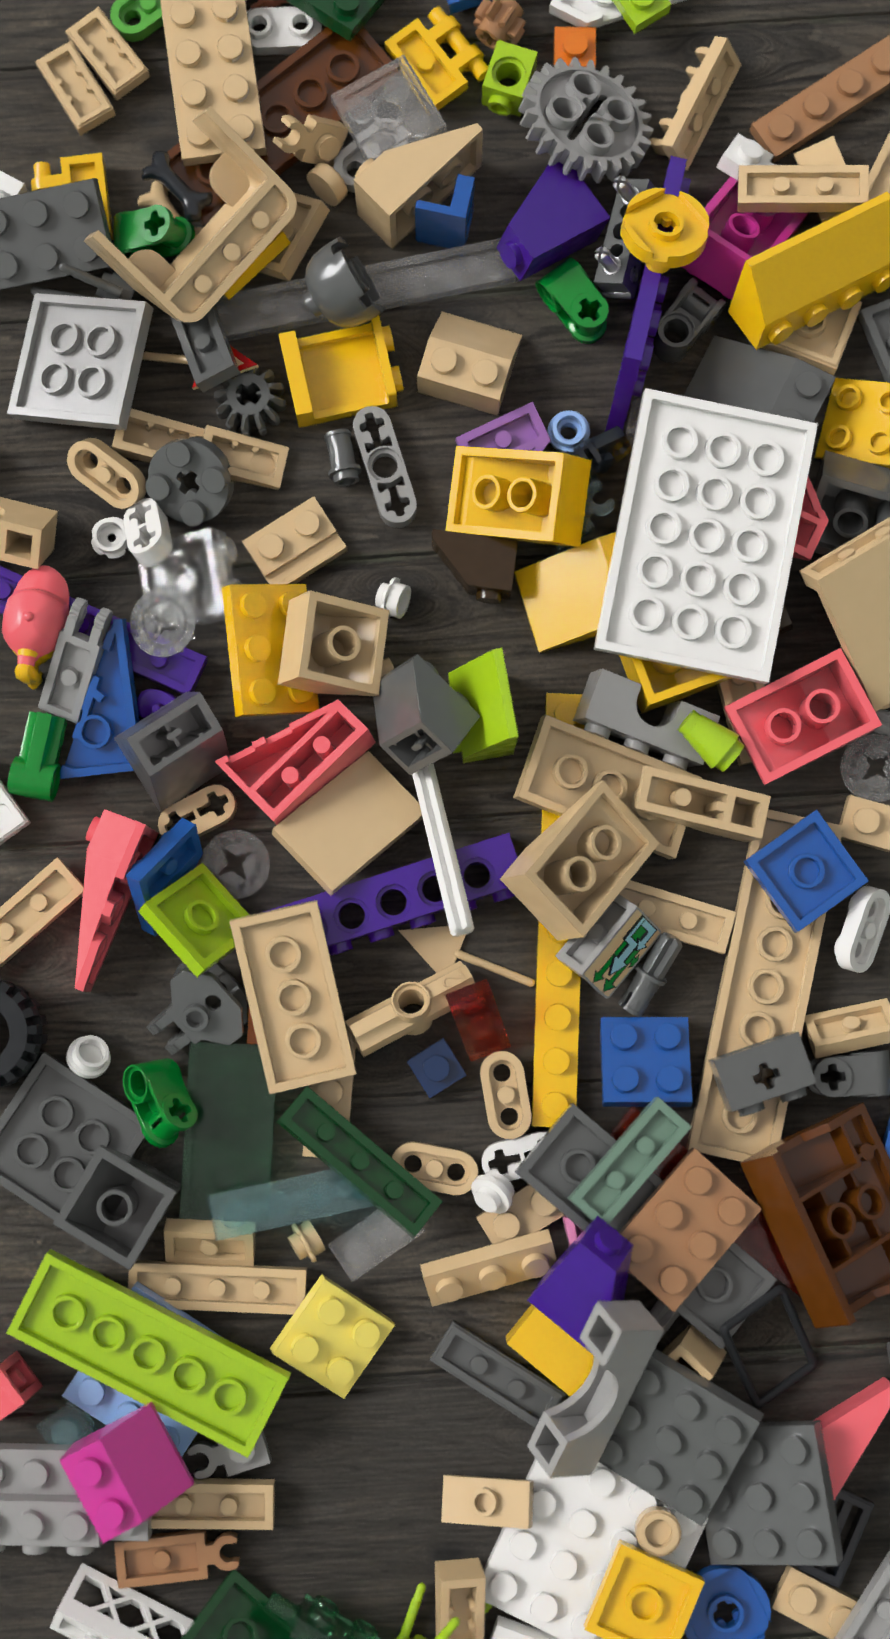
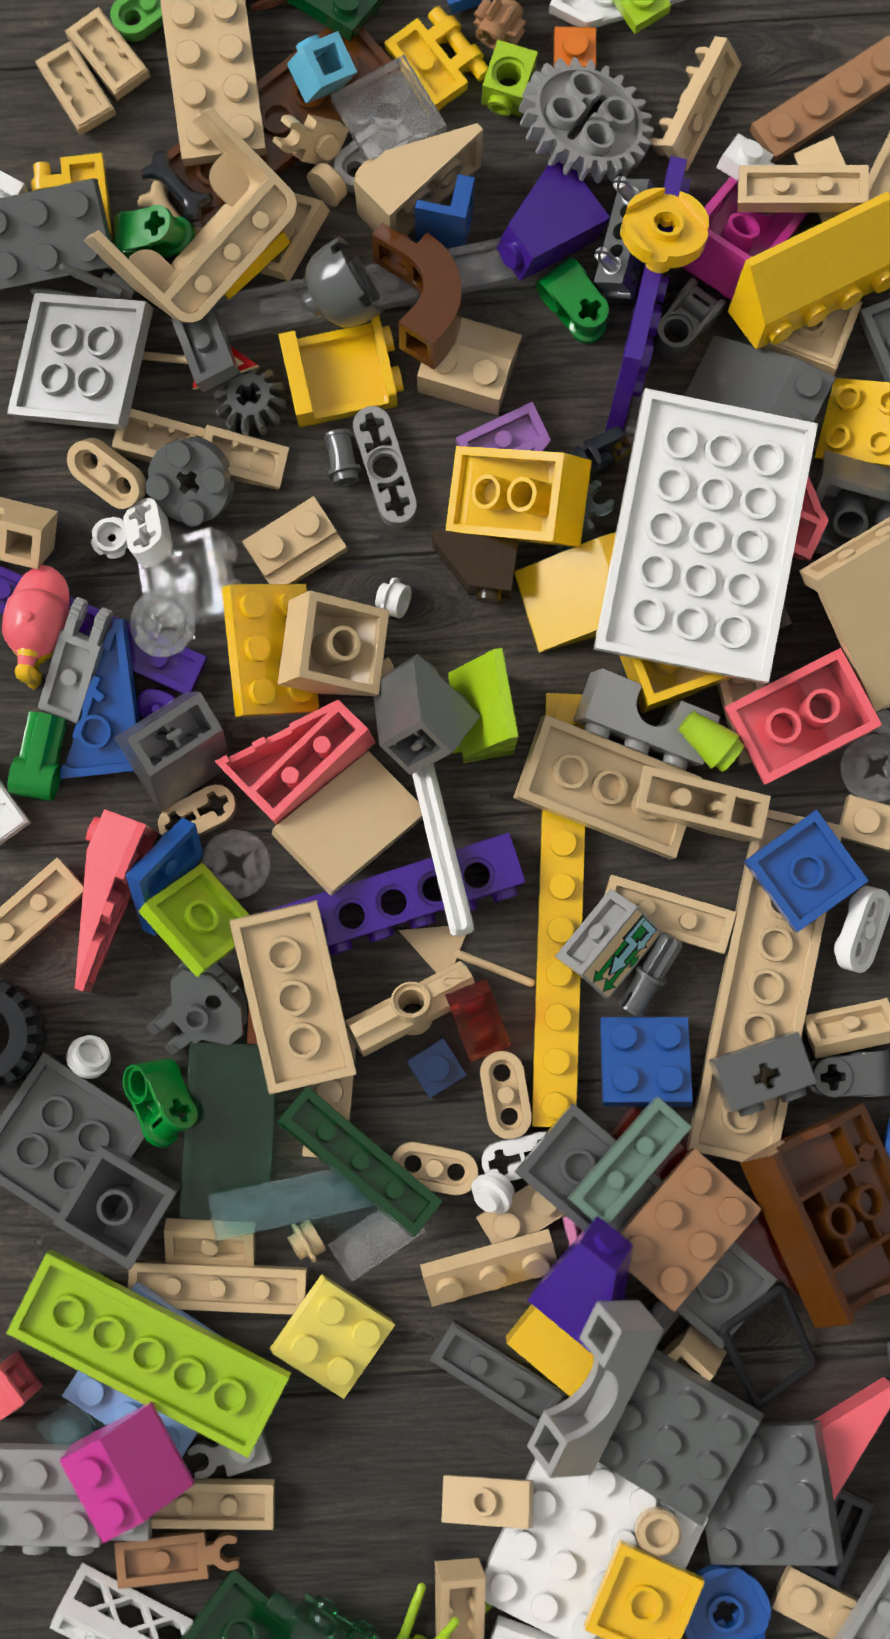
(280, 35): white plate -> none
(321, 66): none -> medium azure brick
(435, 319): none -> reddish brown arch
(568, 419): light blue plate -> none
(580, 863): tan slope -> none

